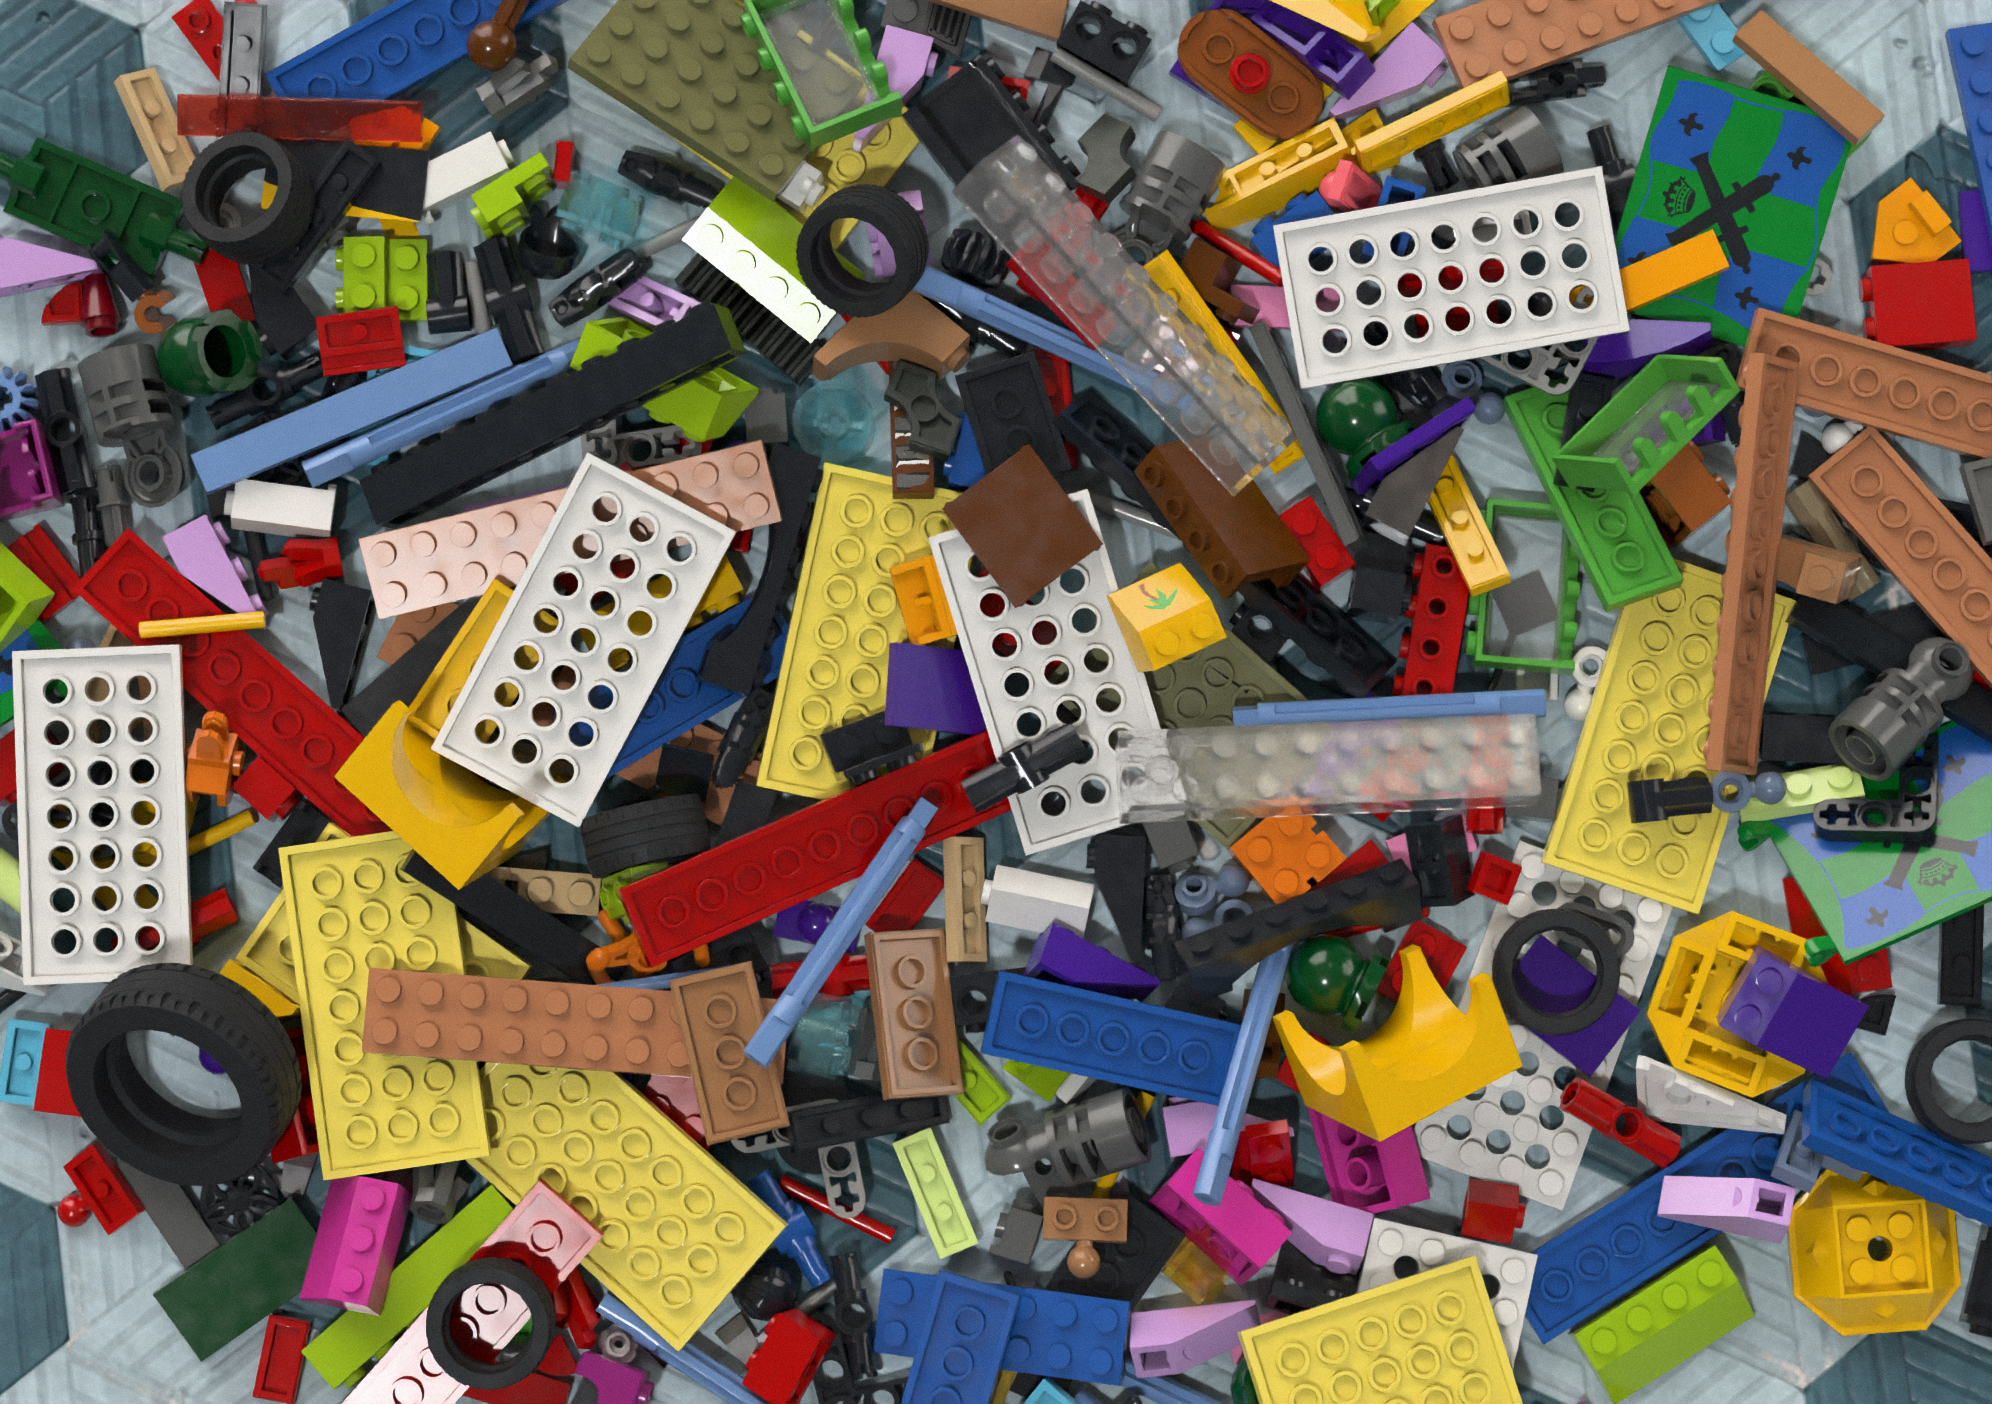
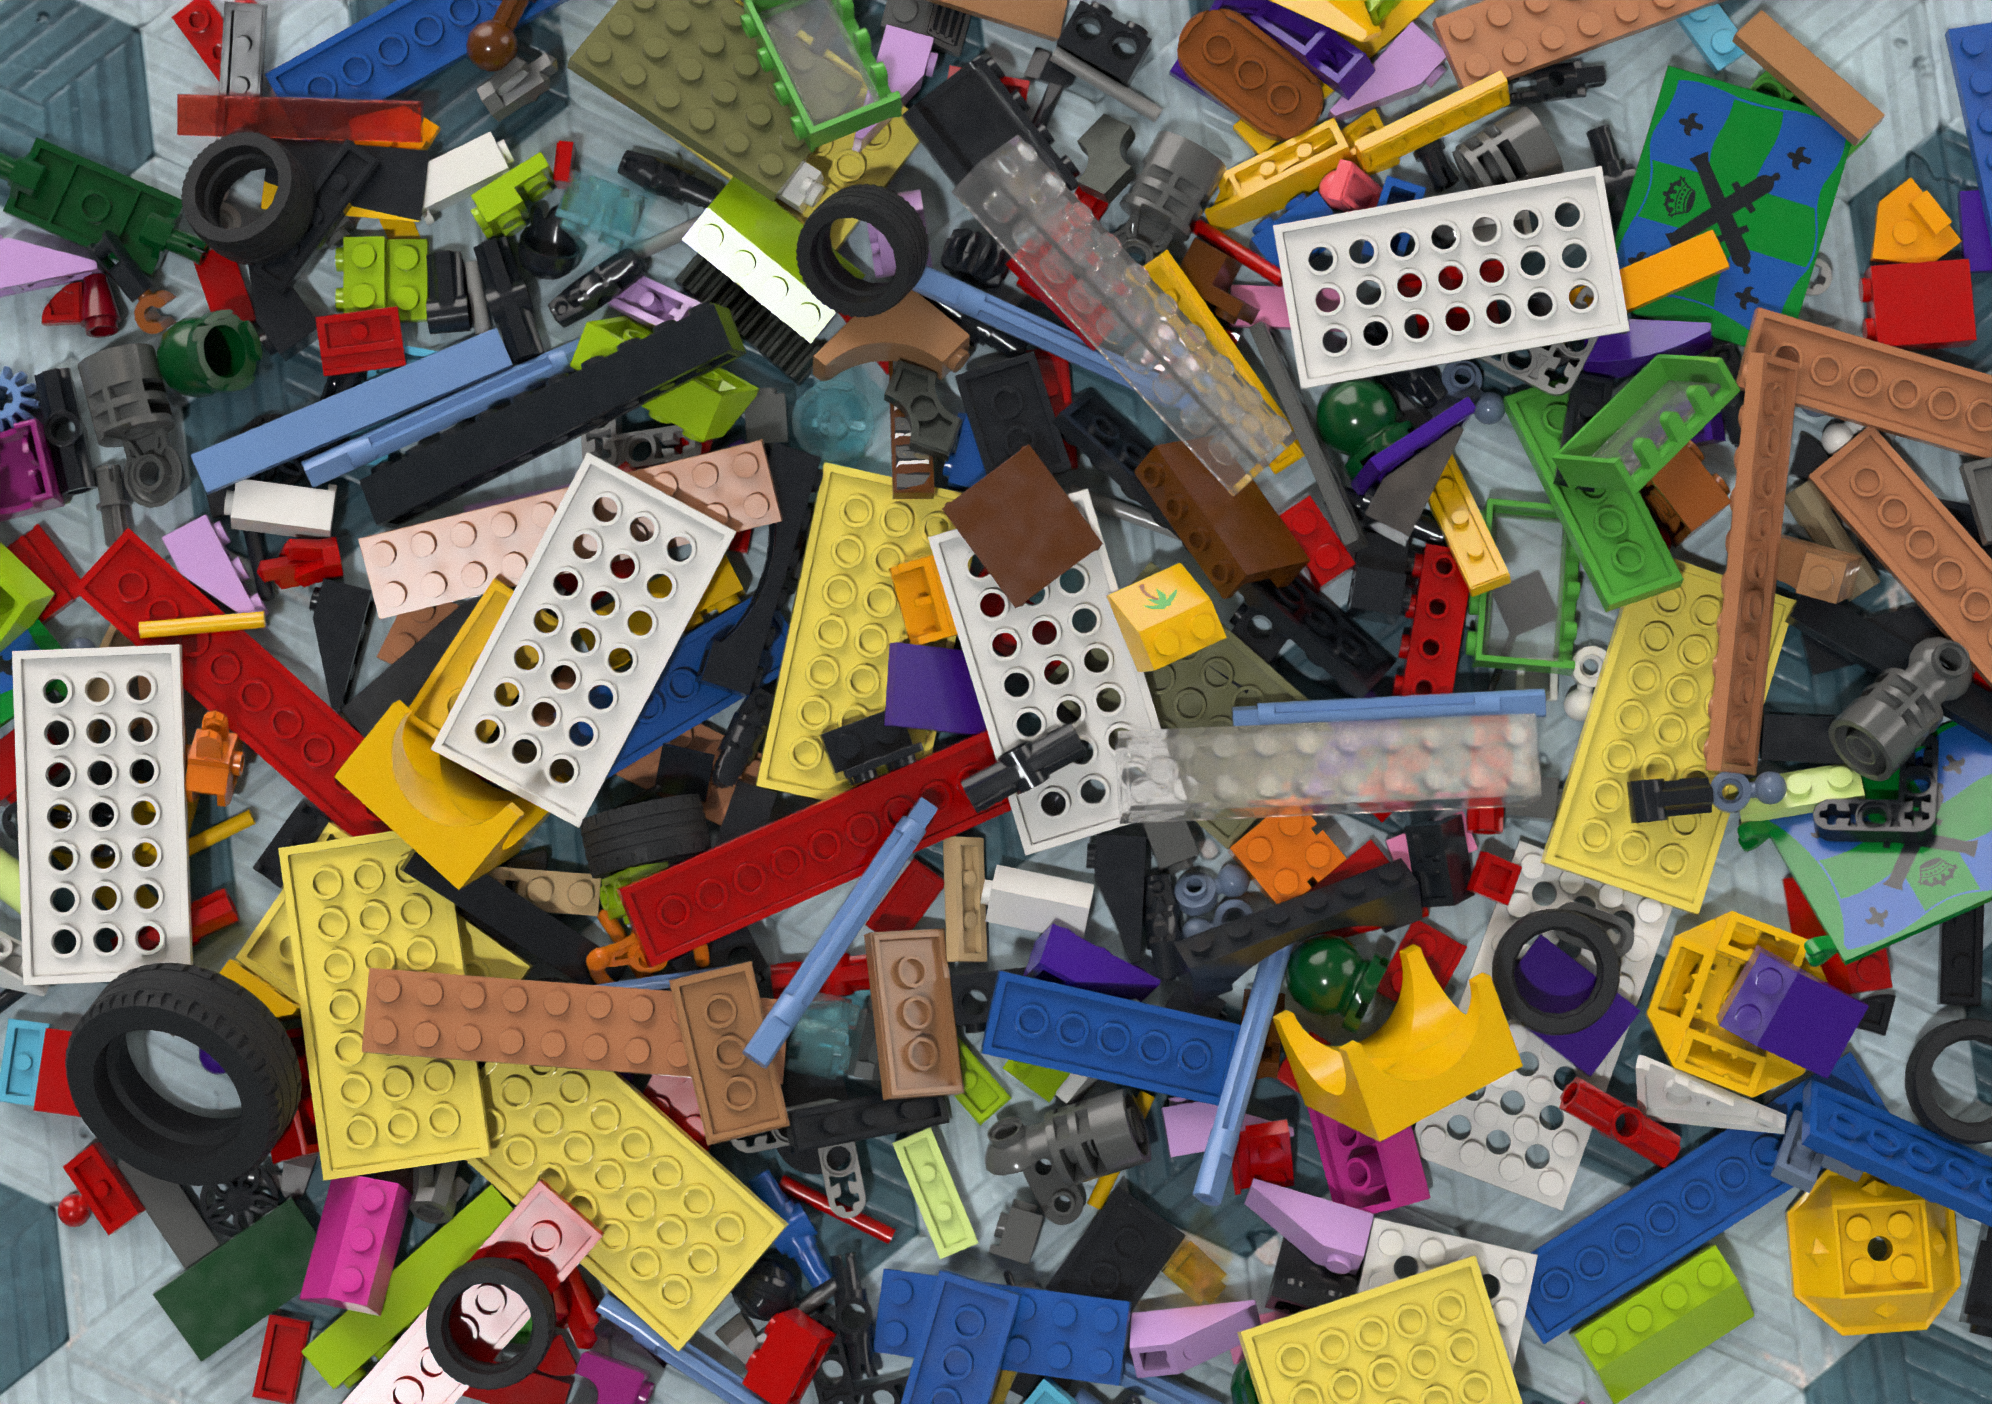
(87, 532): black pin -> none
(156, 126): tan plate -> none
(246, 400): black pin -> none
(267, 790): red brick -> none
(607, 1344): white plate -> none
(806, 922): dark purple tile -> none
(1084, 1223): medium nougat plate -> none
(1235, 1234): dark pink slope -> none
(1249, 73): red plate -> none
(1491, 1211): red brick -> none
(1729, 1205): lavender slope -> none

